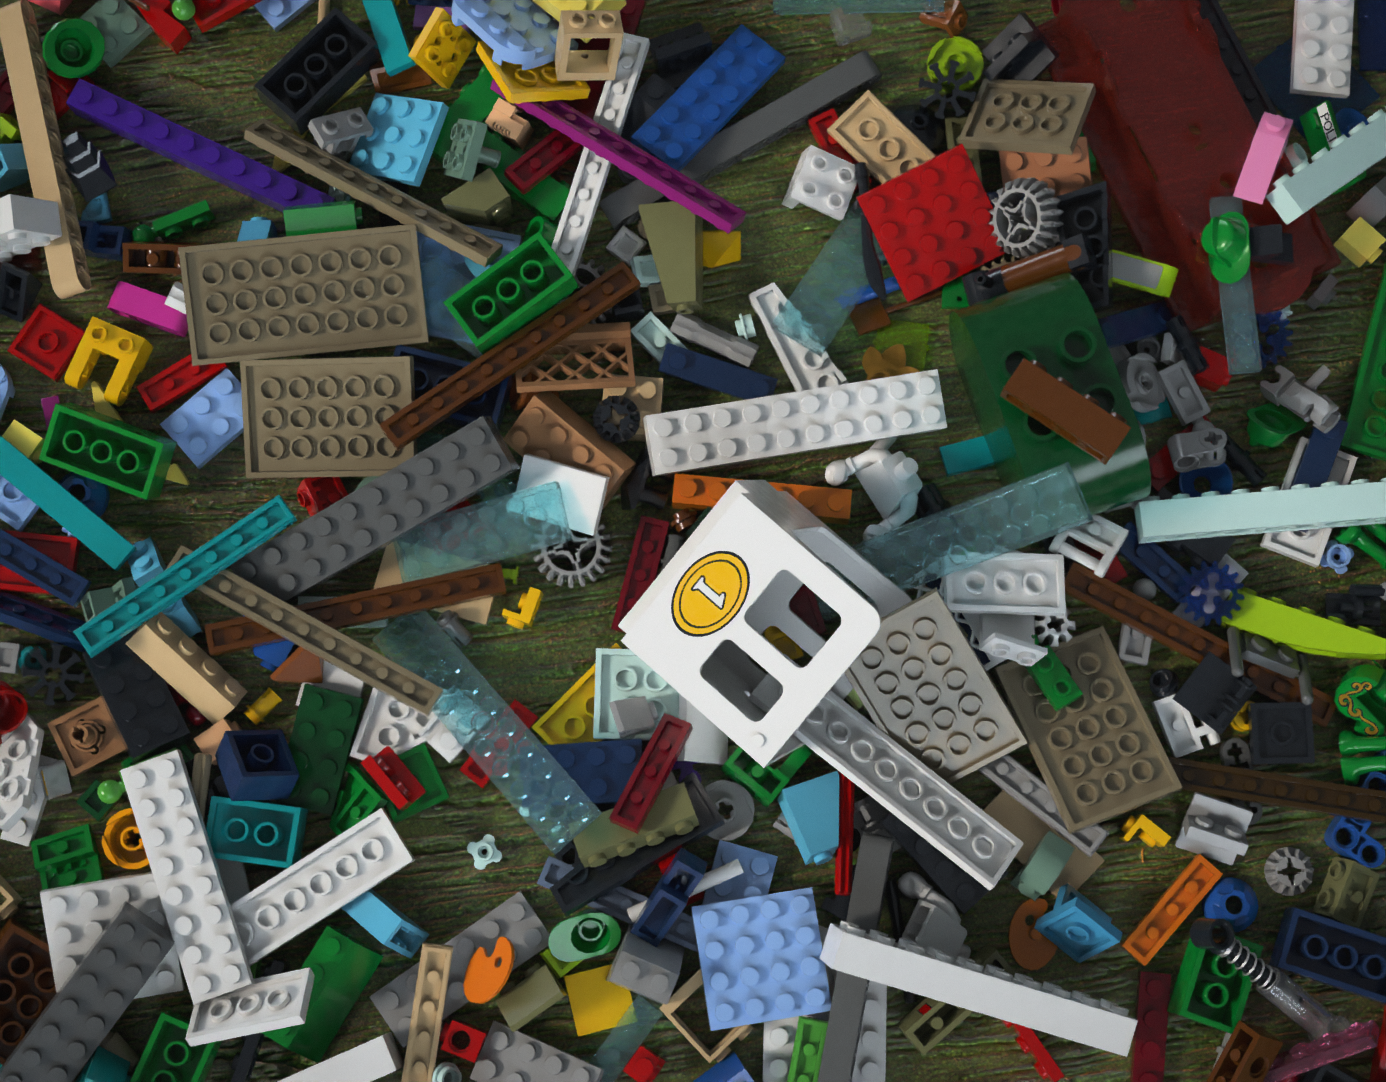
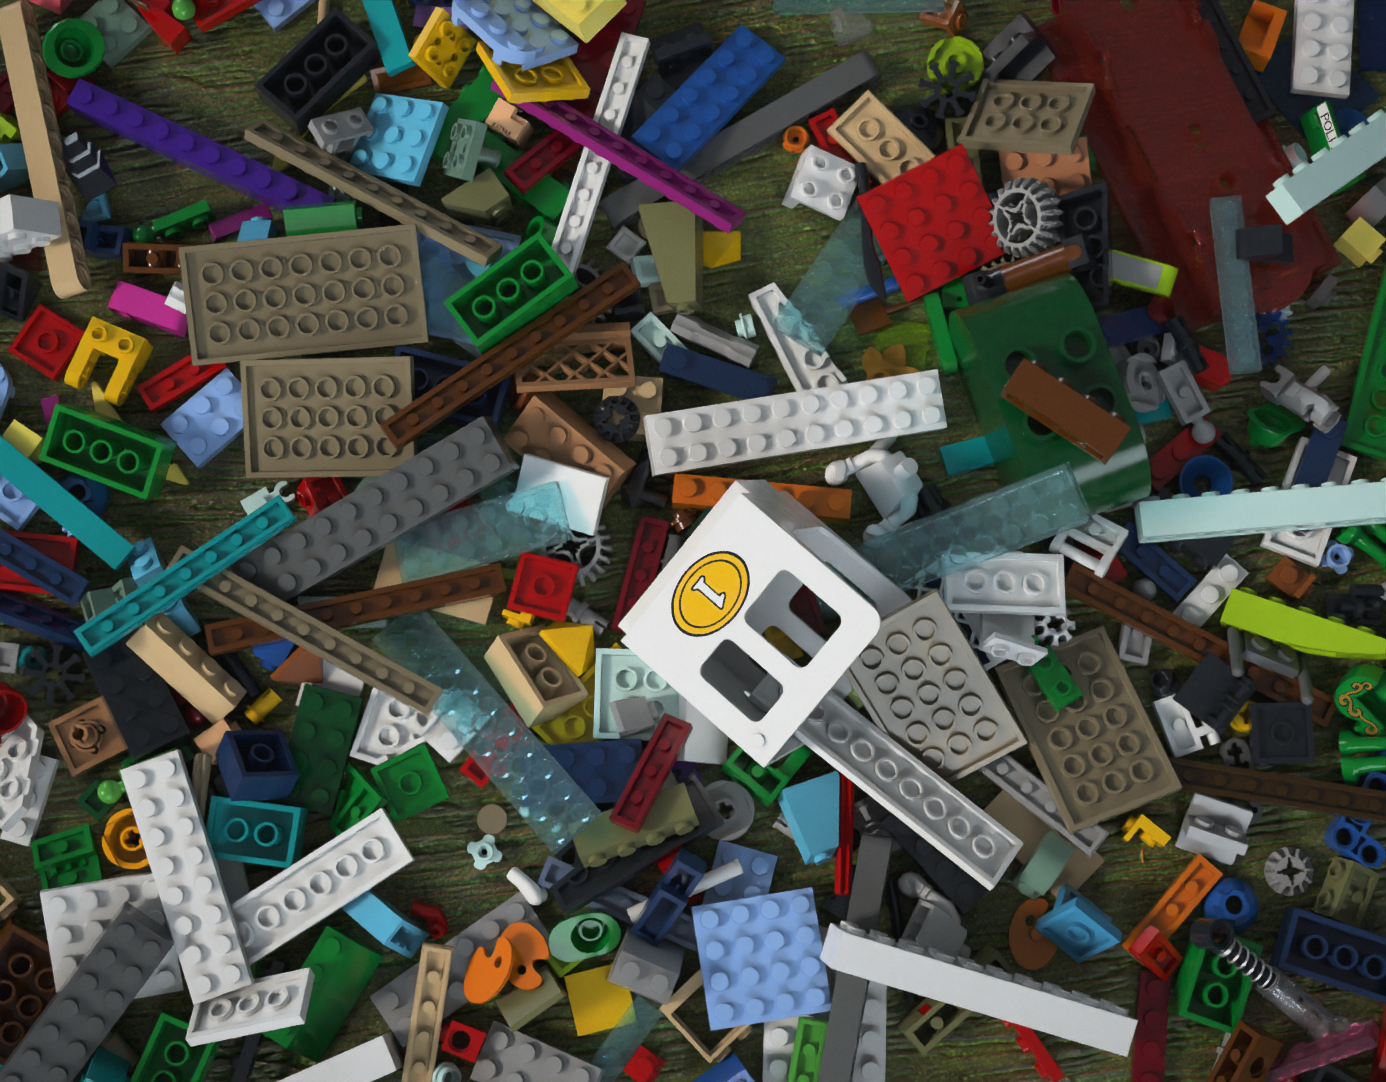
(54, 779): flat silver piece -> none
(233, 223): none -> magenta piece
(238, 670): none -> black axle
(263, 495): none -> light aqua plate
(394, 778): red bracket -> none
(434, 917): none -> red arm
(454, 628): dark grey pin -> none
(492, 819): none -> dark tan tile
(528, 947): none -> orange piece
(530, 890): none -> white arm
(534, 676): none -> tan slope
(543, 586): none -> red tile
(572, 644): none -> yellow slope
(583, 614): none -> light grey pin
(588, 64): tan window -> none
(795, 132): none -> orange plate
(940, 333): none -> green beam
(1155, 952): none -> red slope
(1161, 309): none -> clear red plate
(1195, 451): light grey piece -> none
(1197, 603): clear blue gear -> none
(1227, 246): green piece -> none
(1261, 33): none -> orange panel
(1263, 158): bright pink slope -> none
(1290, 579): none -> dark orange bracket

